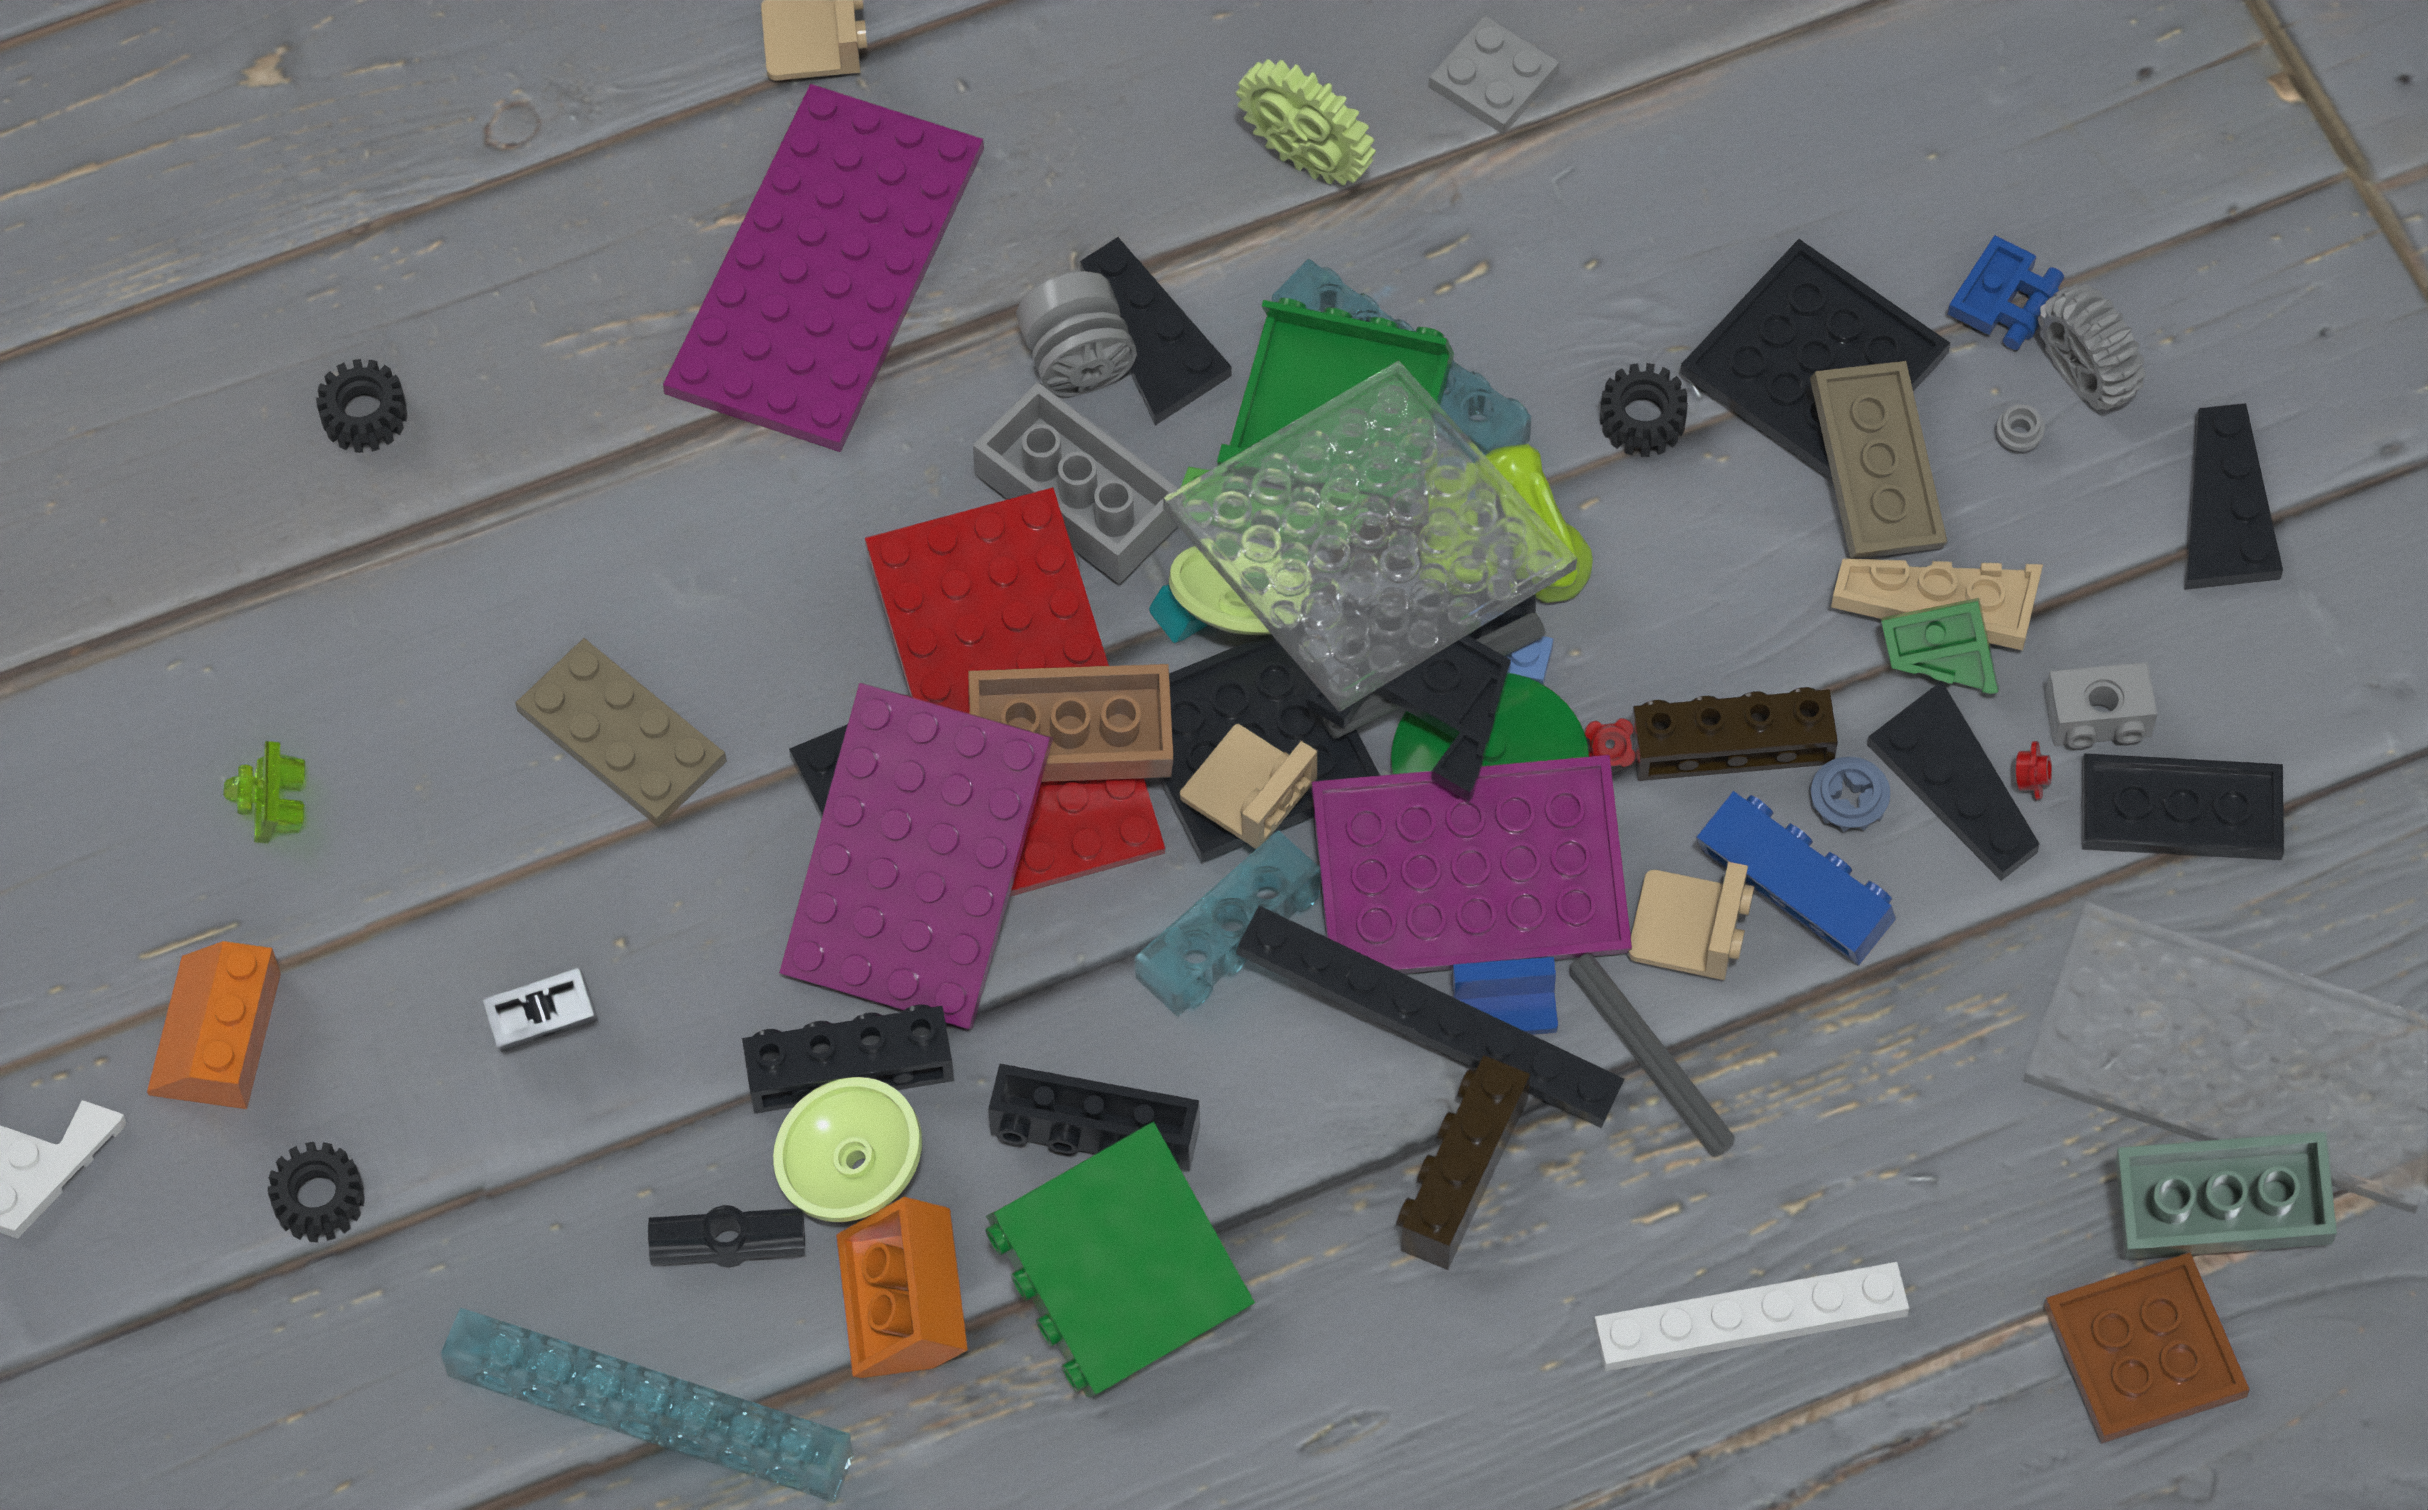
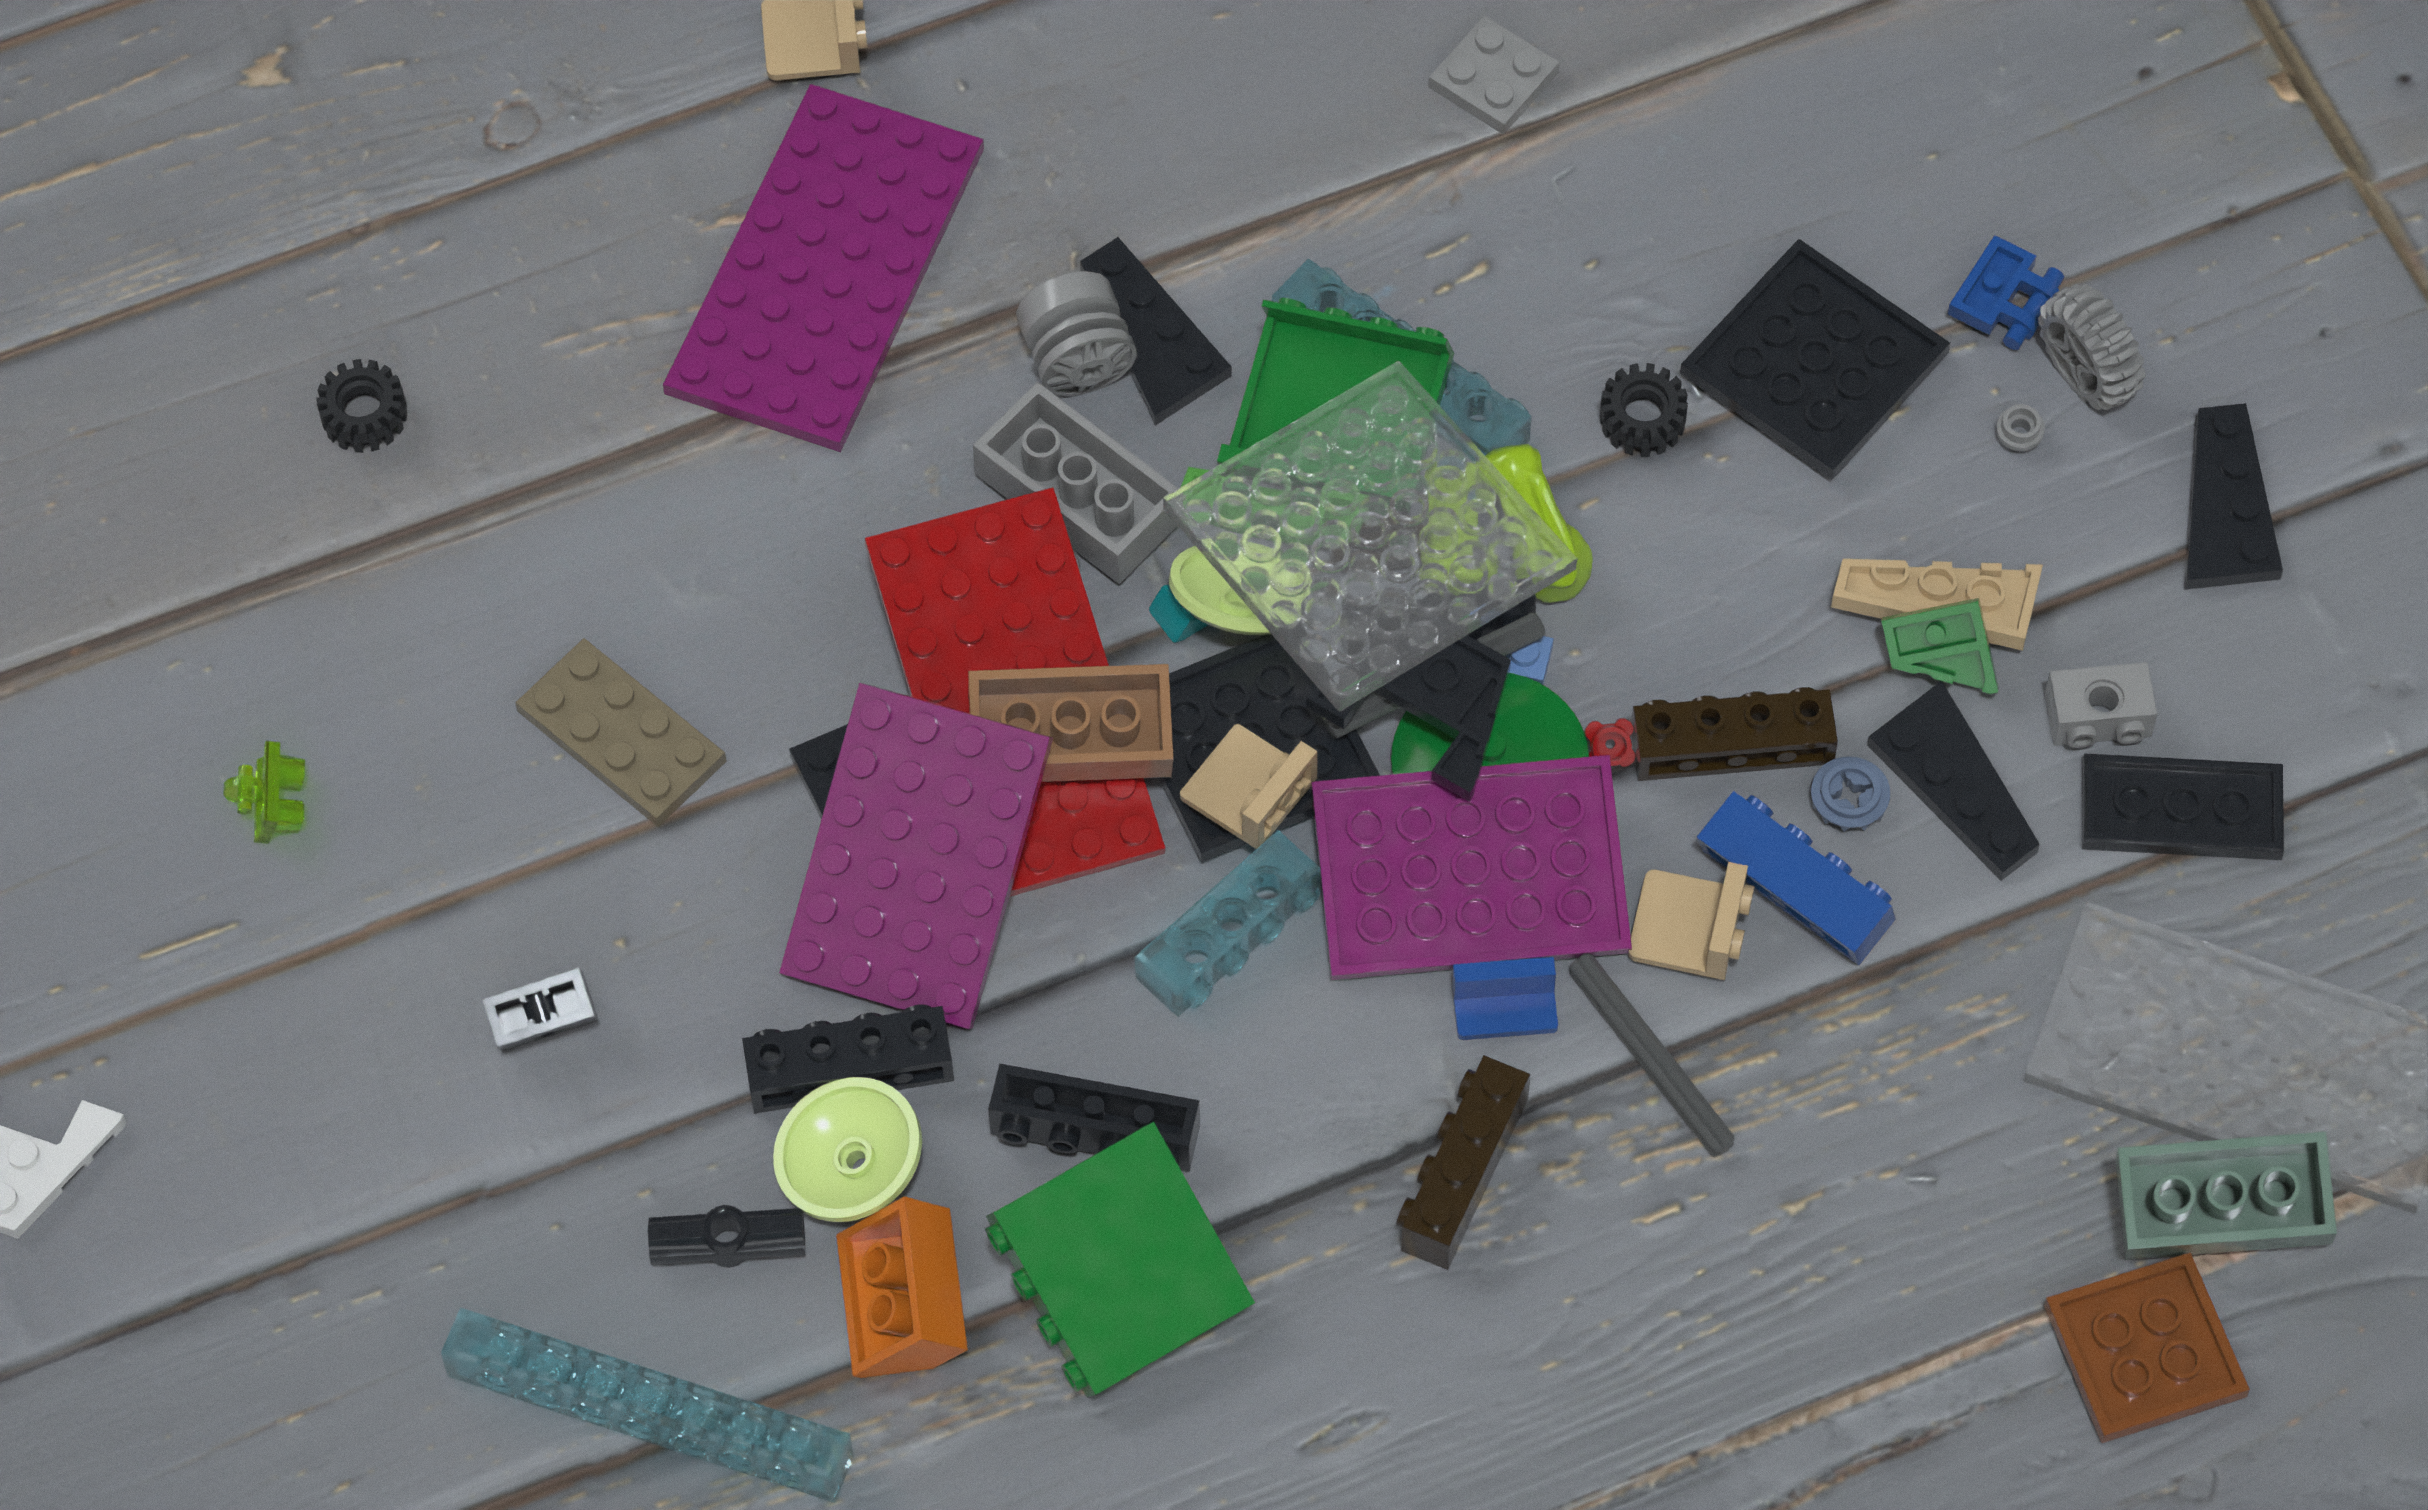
(216, 1025): orange slope -> none
(303, 1167): black tyre -> none
(1305, 122): yellowish green gear -> none
(1426, 1014): black plate -> none
(1751, 1316): white plate -> none
(1878, 460): dark tan plate -> none
(2033, 770): red plate -> none

